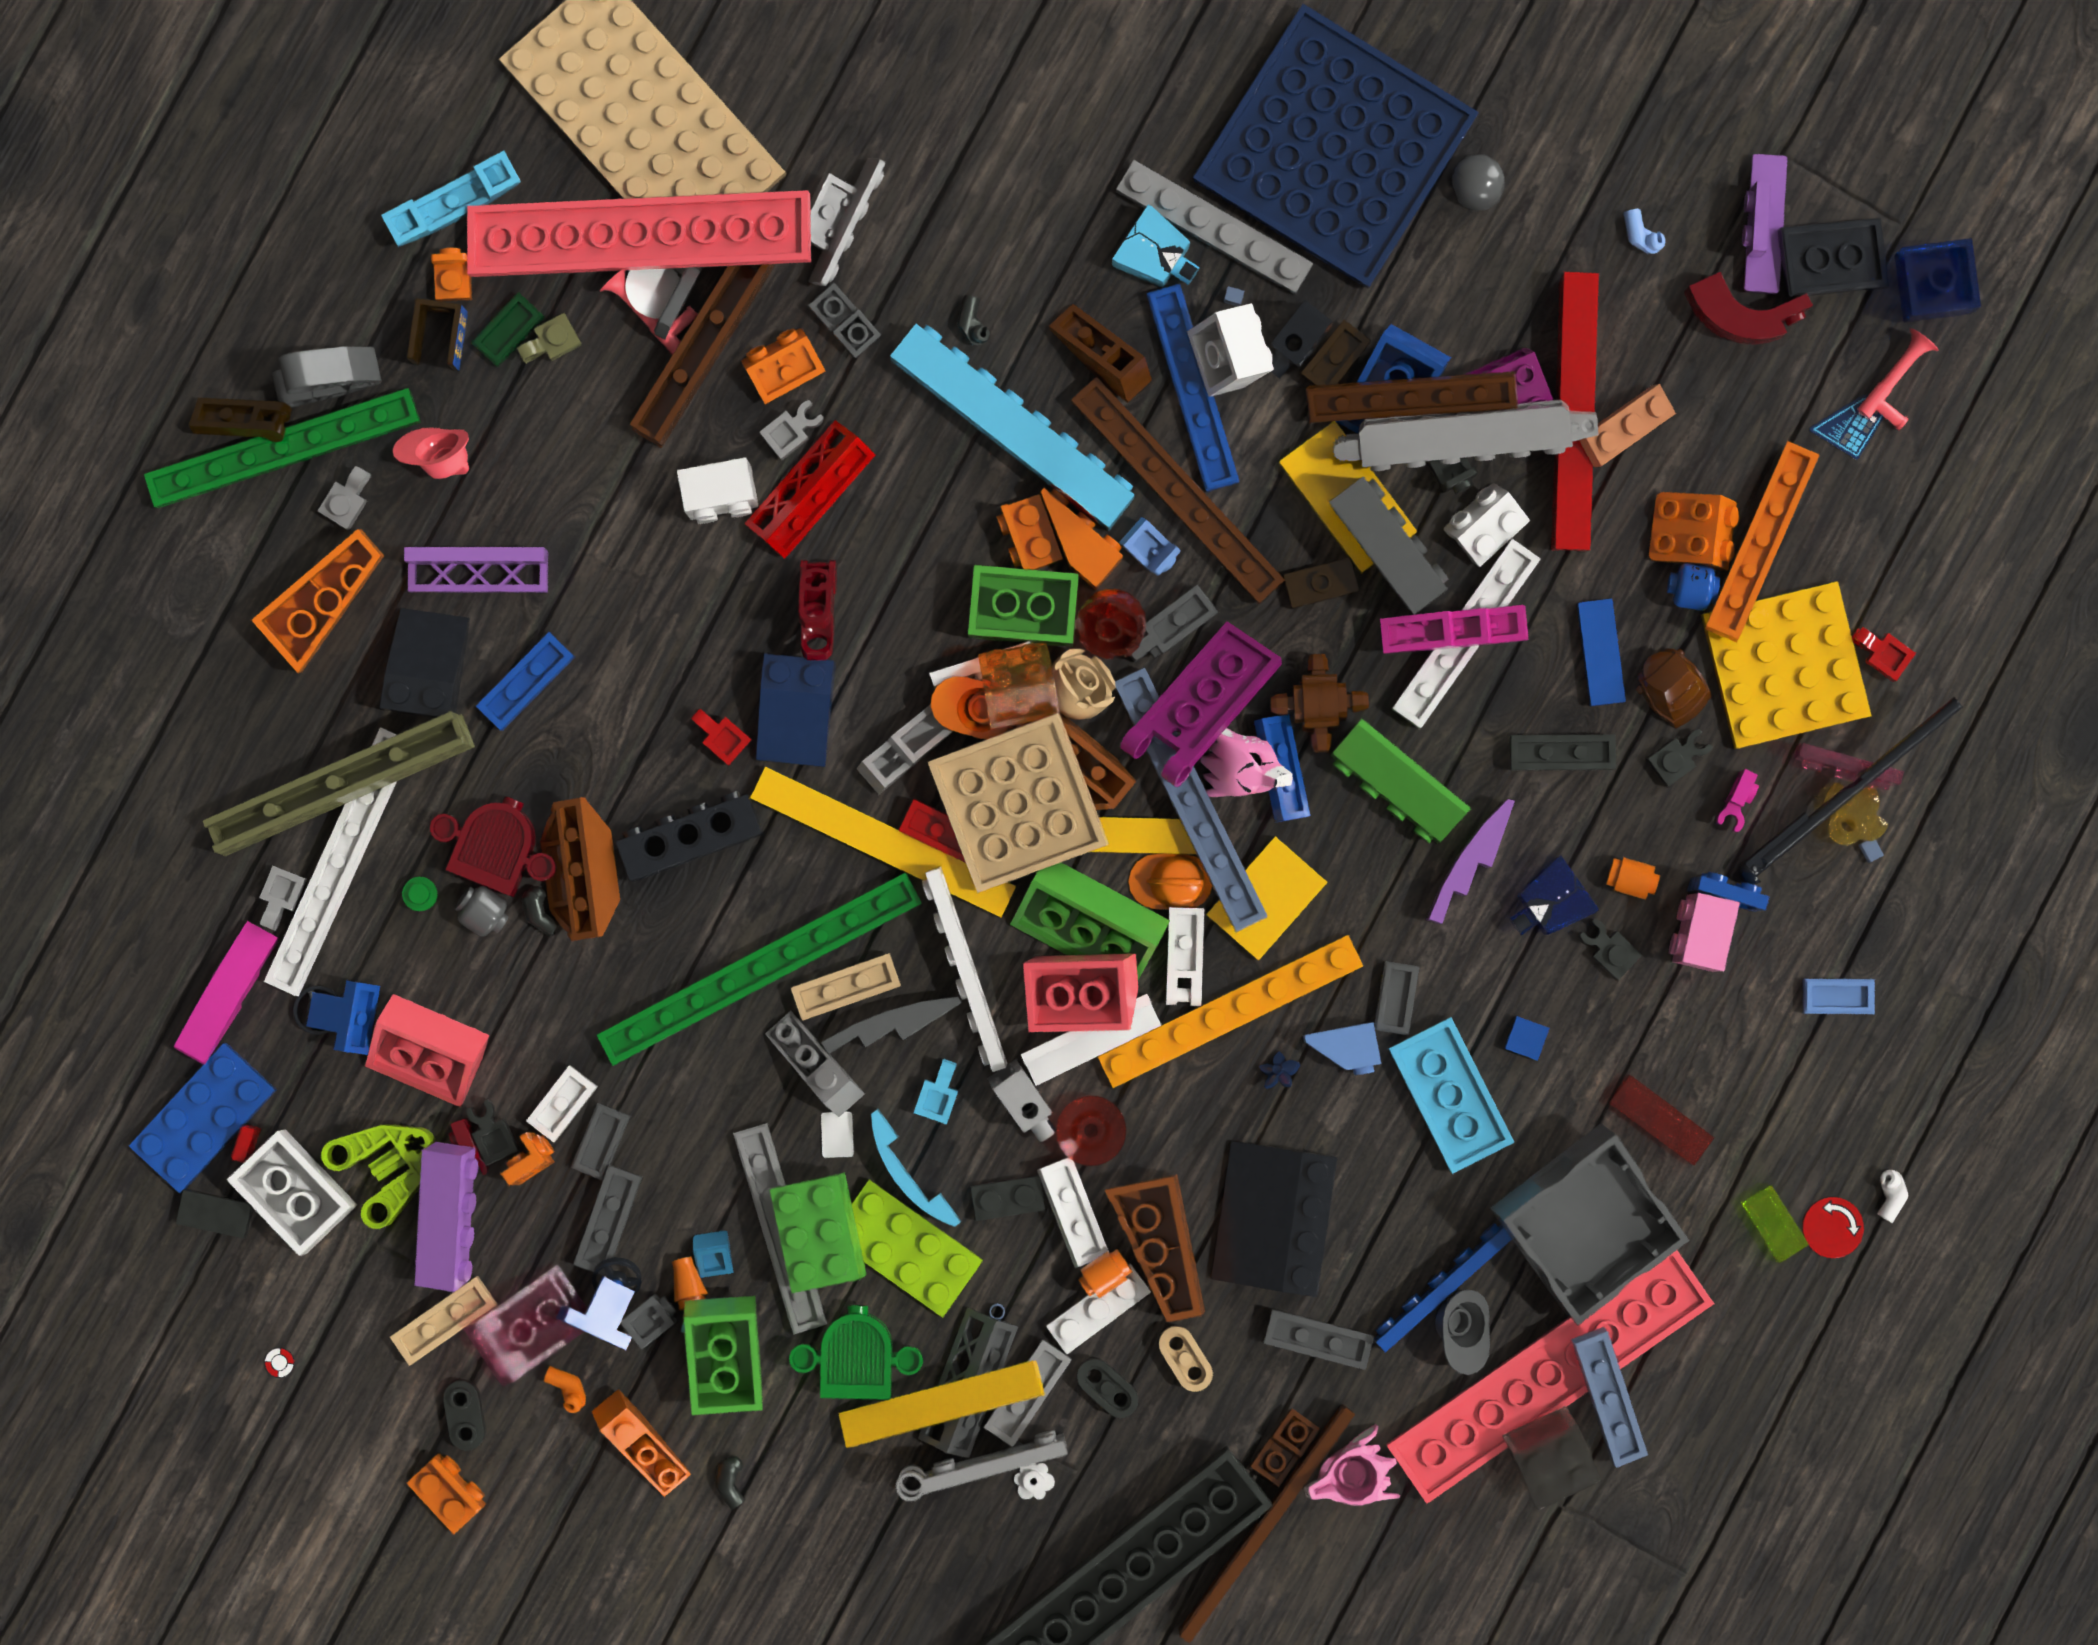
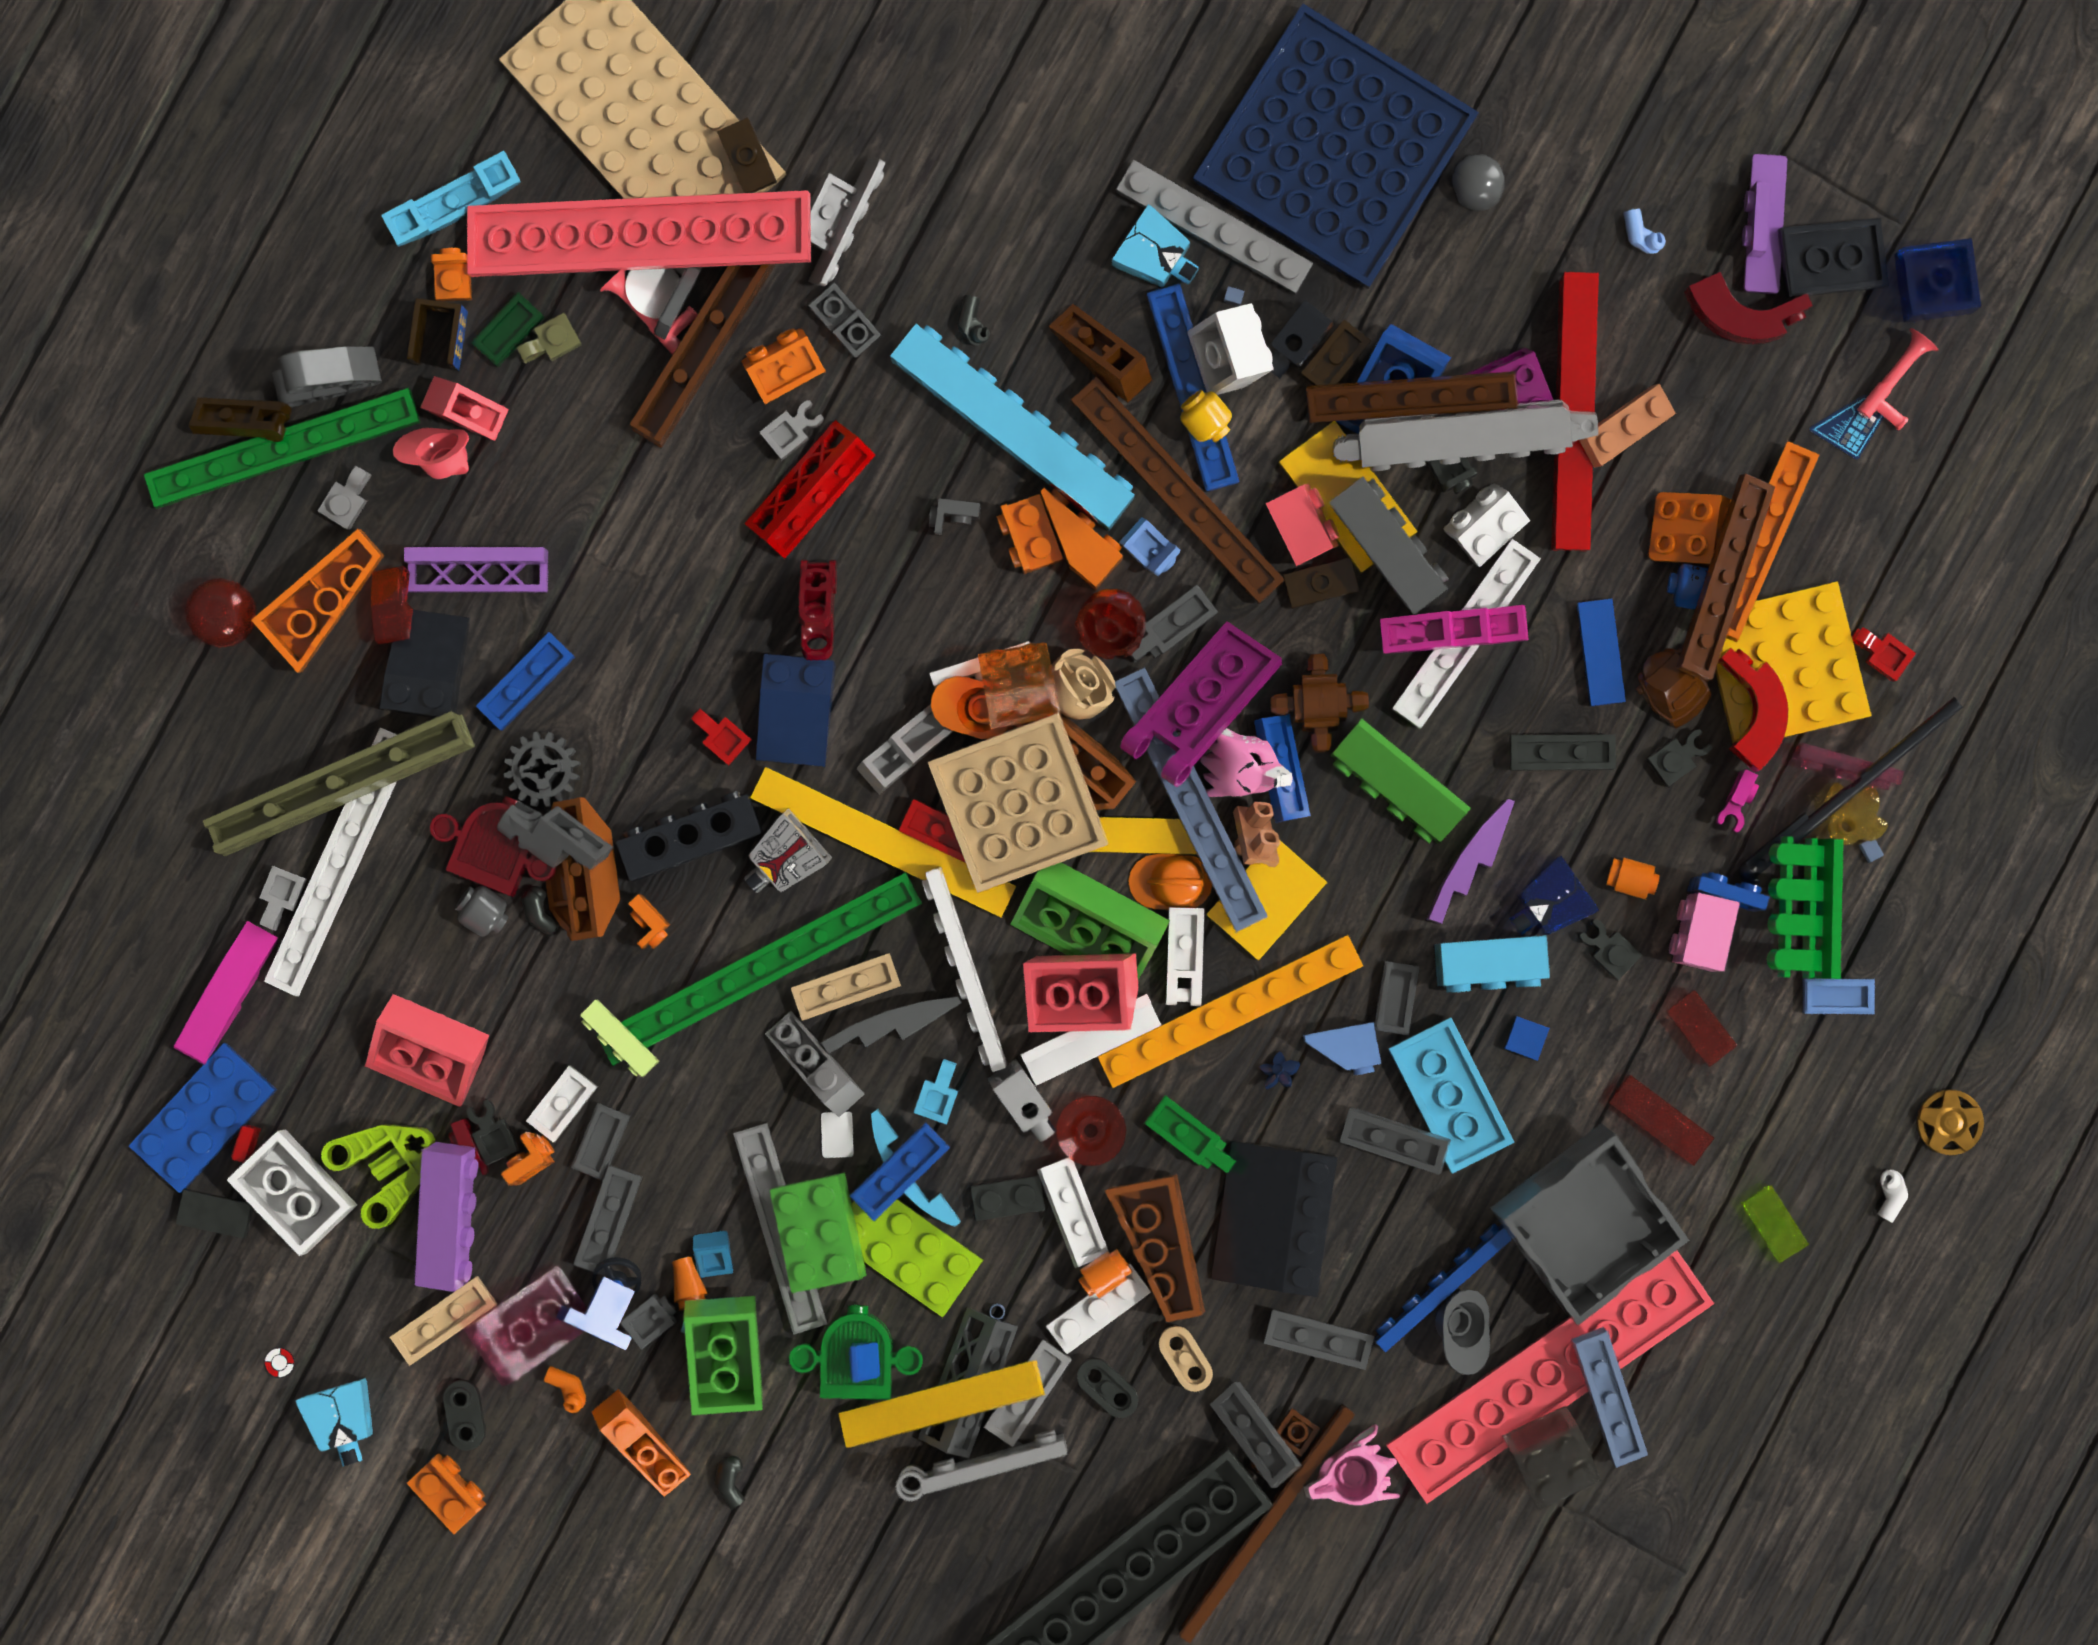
(220, 612): none -> clear red cylinder
(339, 1418): none -> medium azure torso
(347, 1015): blue piece -> none
(389, 605): none -> clear red slope
(420, 894): green plate -> none
(464, 408): none -> coral slope
(539, 753): none -> dark grey gear
(553, 836): none -> dark grey plate
(615, 1034): none -> yellowish green piece
(647, 915): none -> orange bracket
(718, 490): white brick -> none
(747, 156): none -> dark brown plate
(785, 855): none -> light grey torso
(864, 1361): none -> blue slope
(899, 1171): none -> blue tile
(959, 511): none -> dark grey bracket
(1023, 605): bright green brick -> none
(1044, 1481): white plant -> none
(1189, 1135): none -> green hinge
(1206, 416): none -> yellow head
(1255, 835): none -> nougat hips
(1255, 1434): none -> dark grey plate
(1303, 523): none -> coral brick
(1395, 1140): none -> dark grey plate
(1492, 963): none -> medium azure brick
(1701, 1028): none -> clear red plate
(1725, 577): none -> reddish brown plate
(1769, 709): none -> red arch
(1822, 907): none -> green fence
(1833, 1227): red sticker -> none
(1950, 1122): none -> pearl gold wheel

